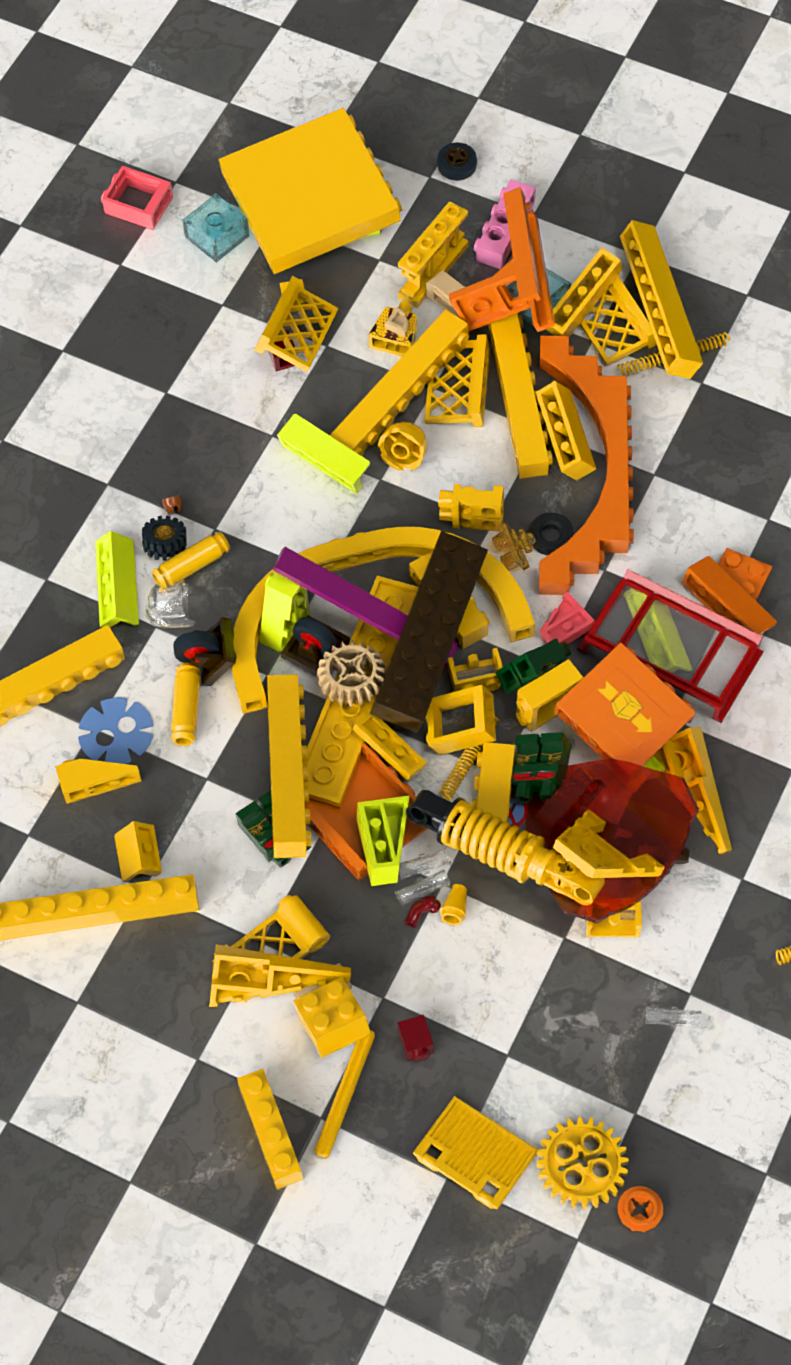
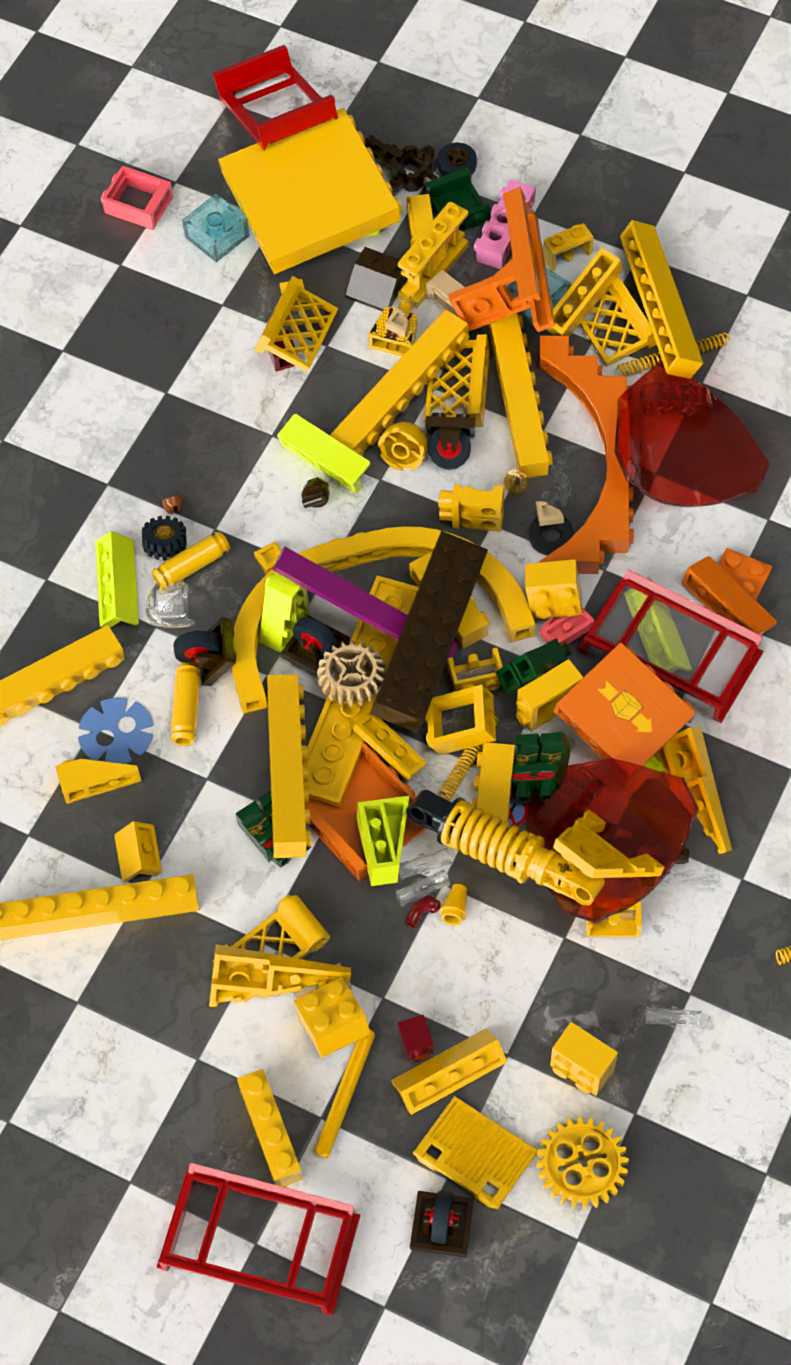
(262, 68): none -> red piece
(268, 556): none -> yellow tile
(309, 1202): none -> red piece
(315, 493): none -> dark brown piece
(375, 279): none -> slope
(396, 158): none -> dark brown piece
(419, 215): none -> yellow window
(442, 1223): none -> dark brown plate
(449, 443): none -> plate
(449, 1071): none -> yellow panel
(459, 190): none -> dark green panel
(510, 484): none -> clear yellow plate
(516, 544): clear yellow hips -> none
(548, 514): none -> tan tile
(553, 589): none -> yellow brick
(564, 241): none -> yellow window
(565, 430): yellow brick -> none
(583, 1059): none -> yellow brick
(641, 1196): orange gear -> none
(684, 443): none -> clear red windscreen

